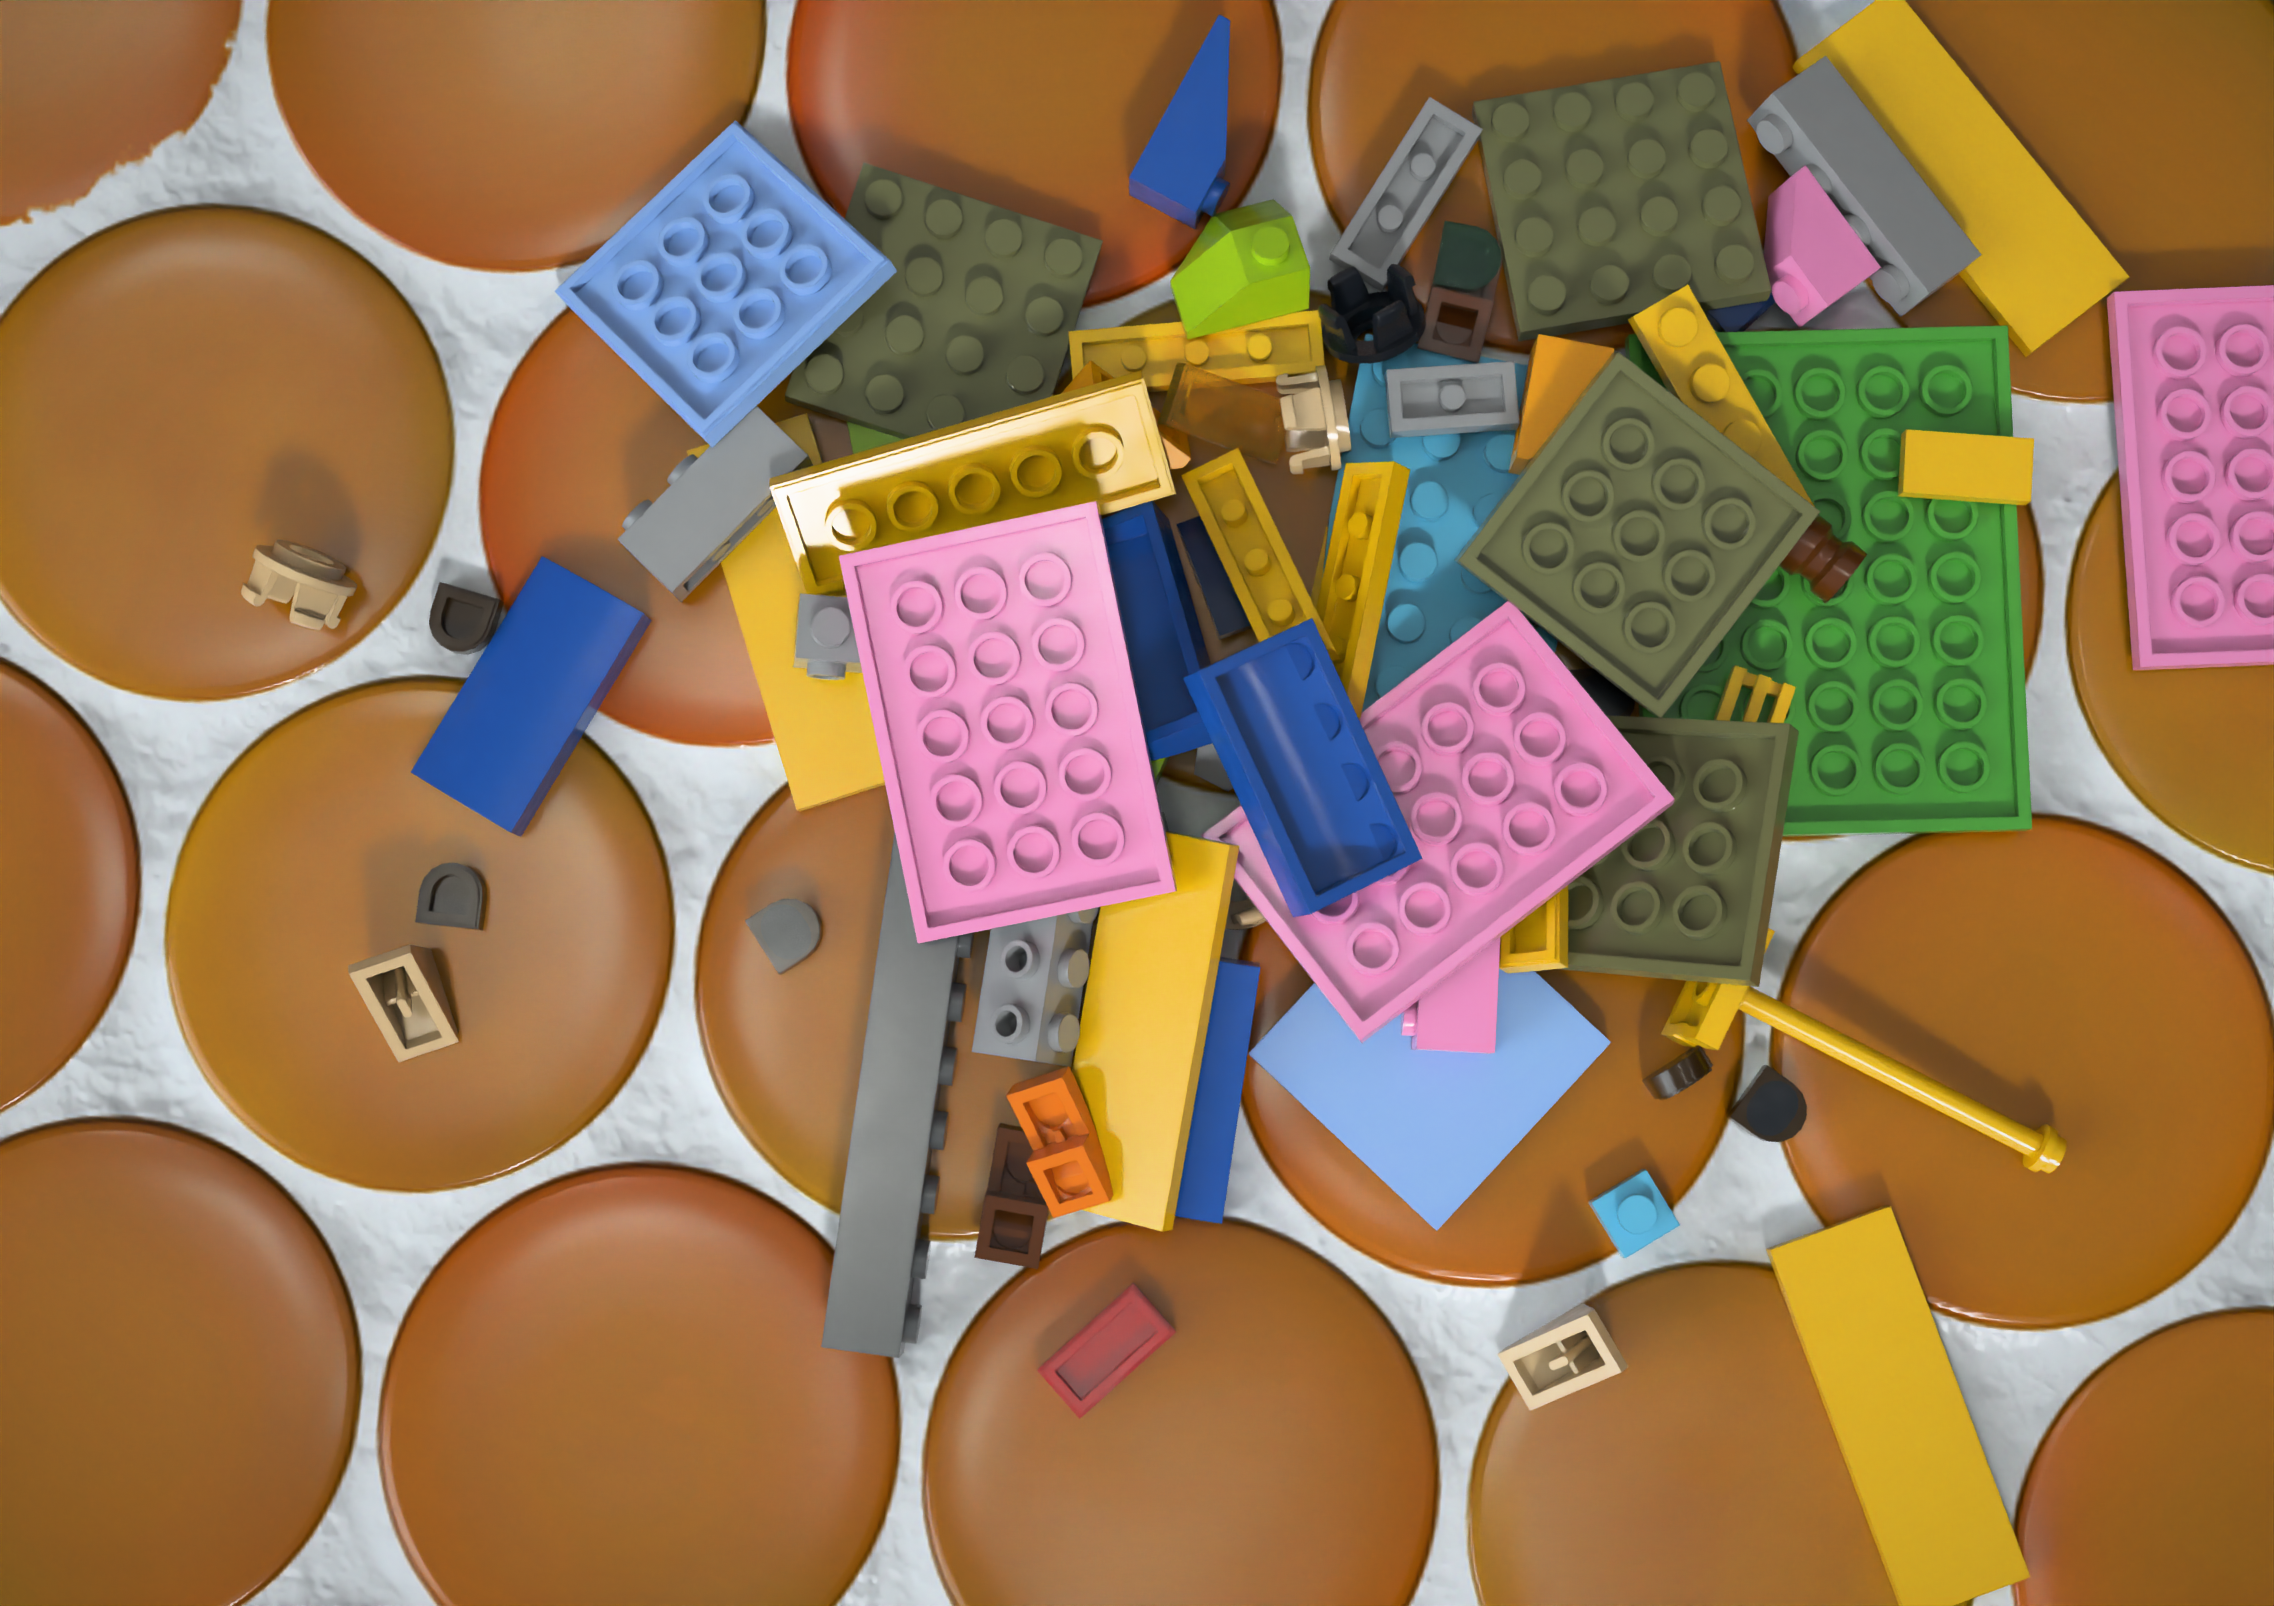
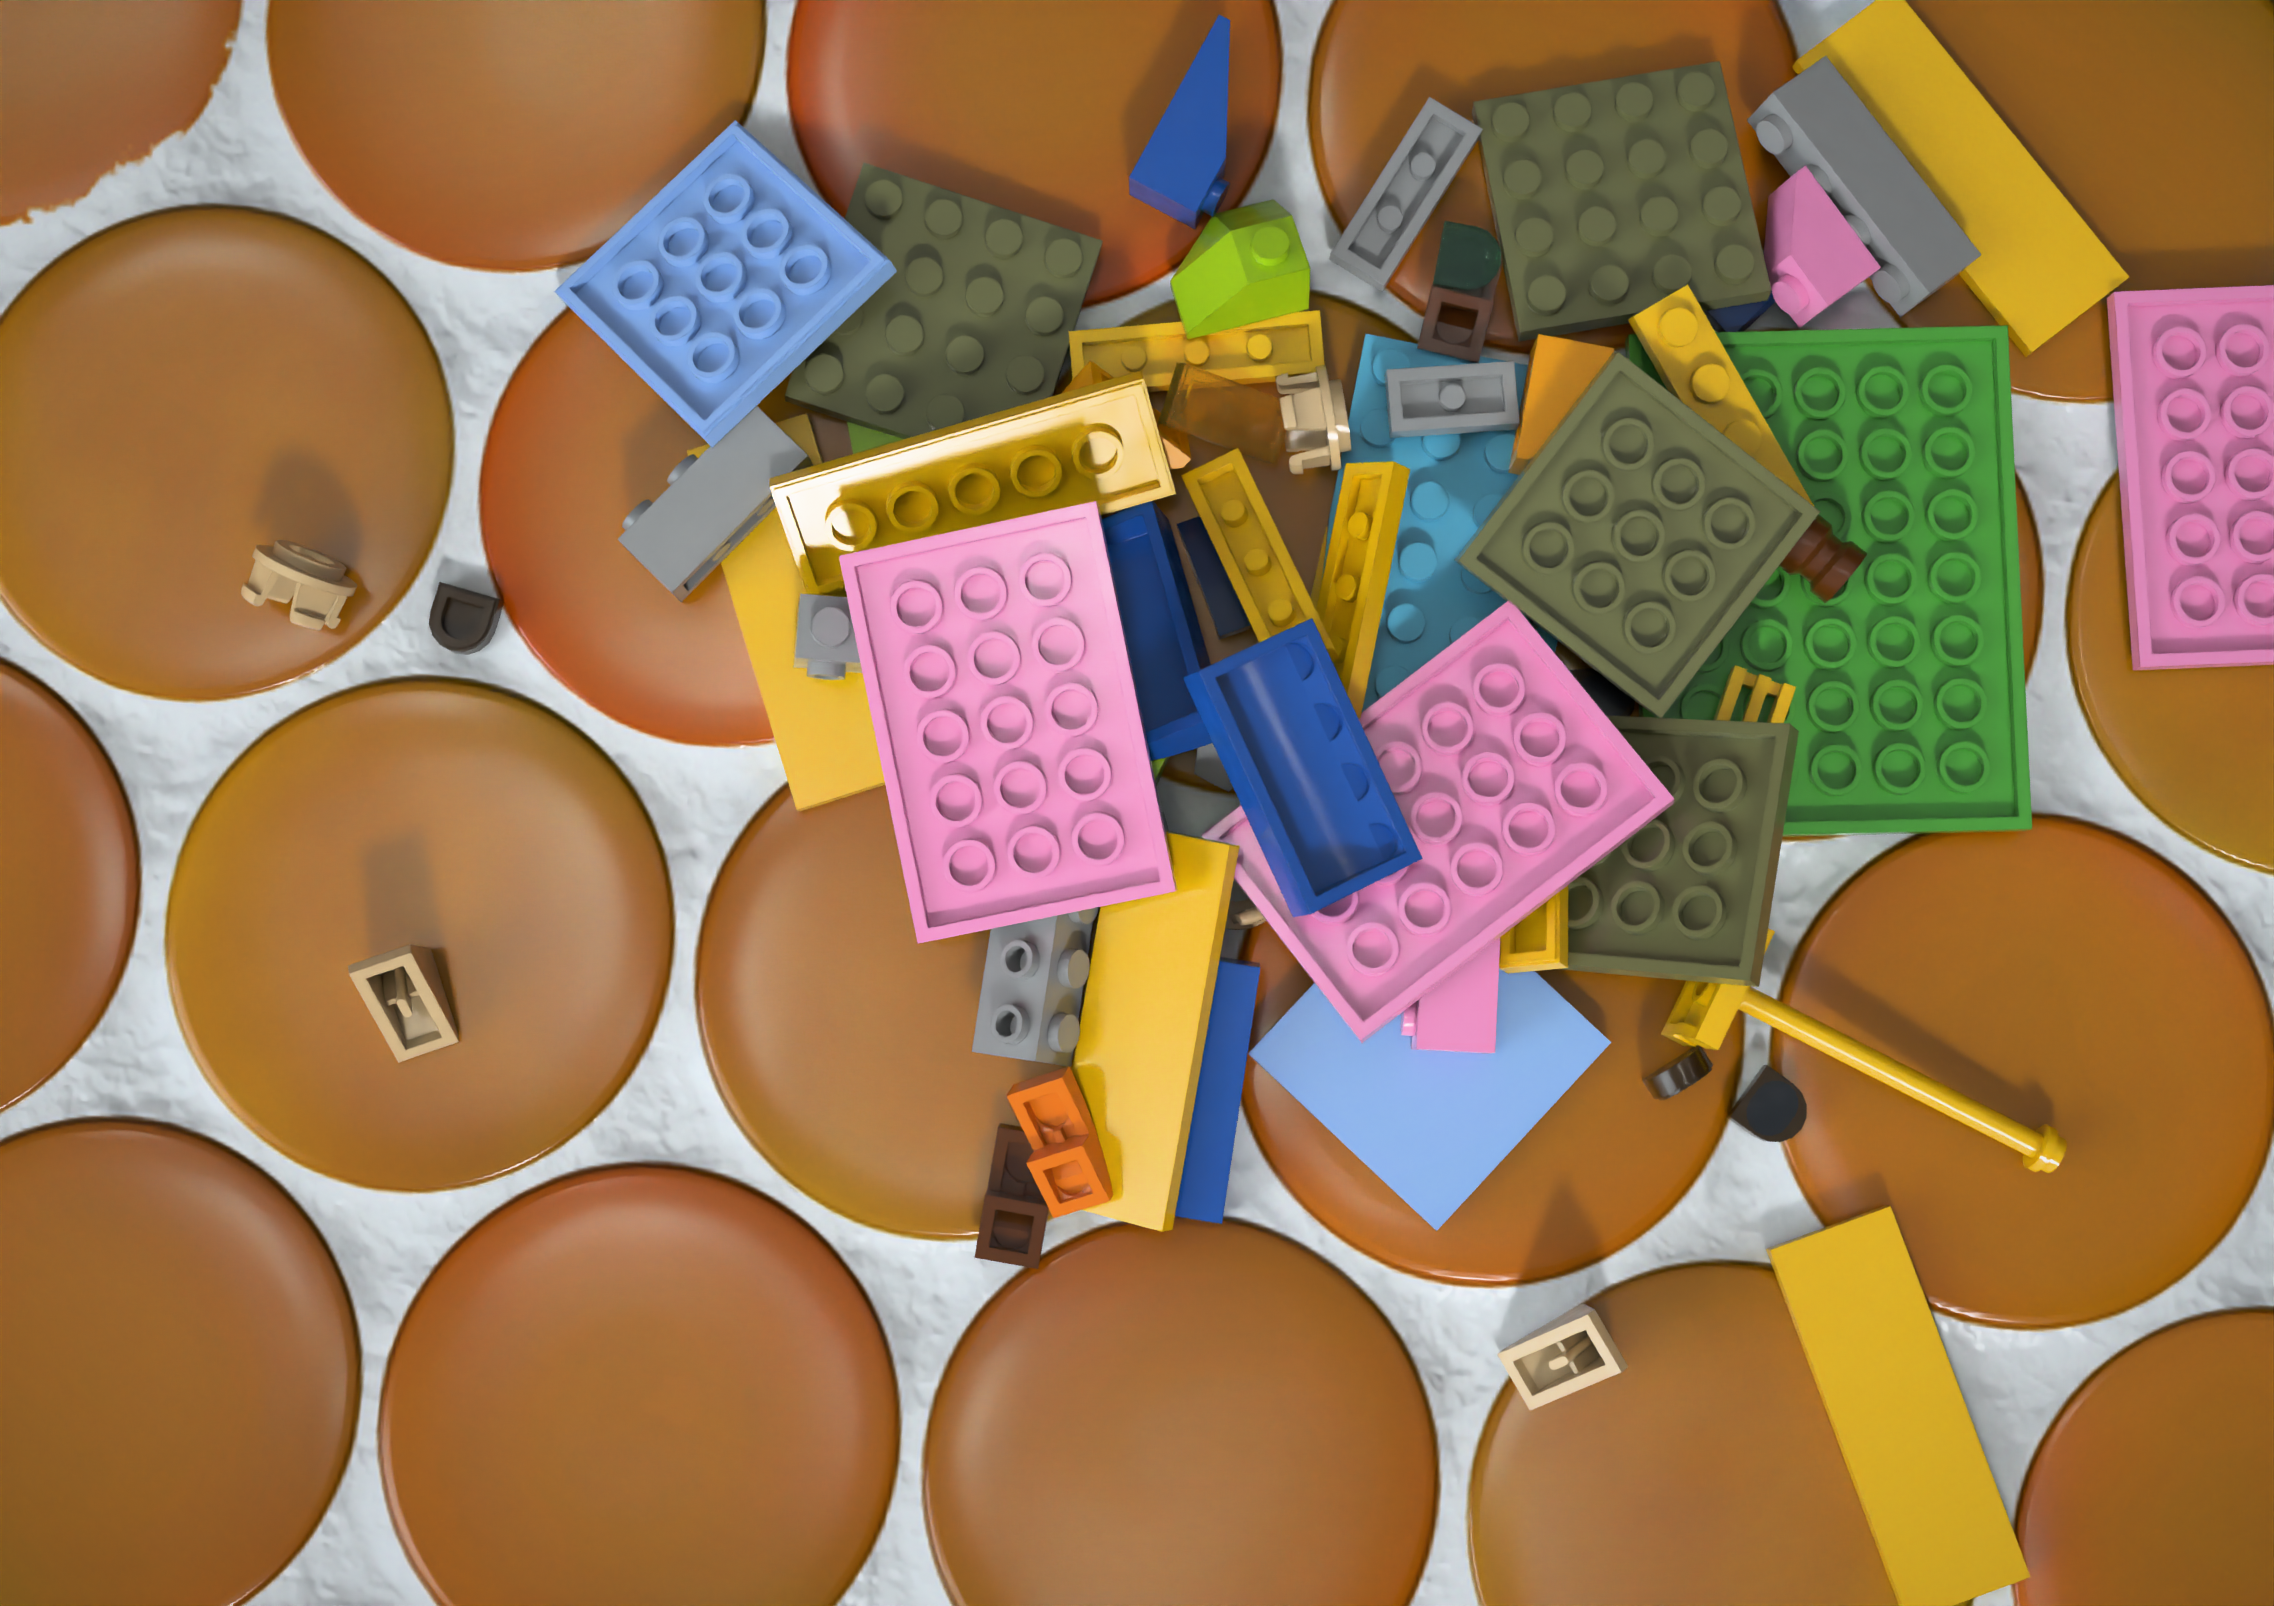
(452, 897): dark brown tile -> none
(531, 696): blue slope -> none
(787, 932): tile -> none
(895, 1133): brick -> none
(1106, 1350): red tile -> none
(1394, 316): black piece -> none
(1634, 1213): medium azure plate -> none
(1966, 467): yellow tile -> none

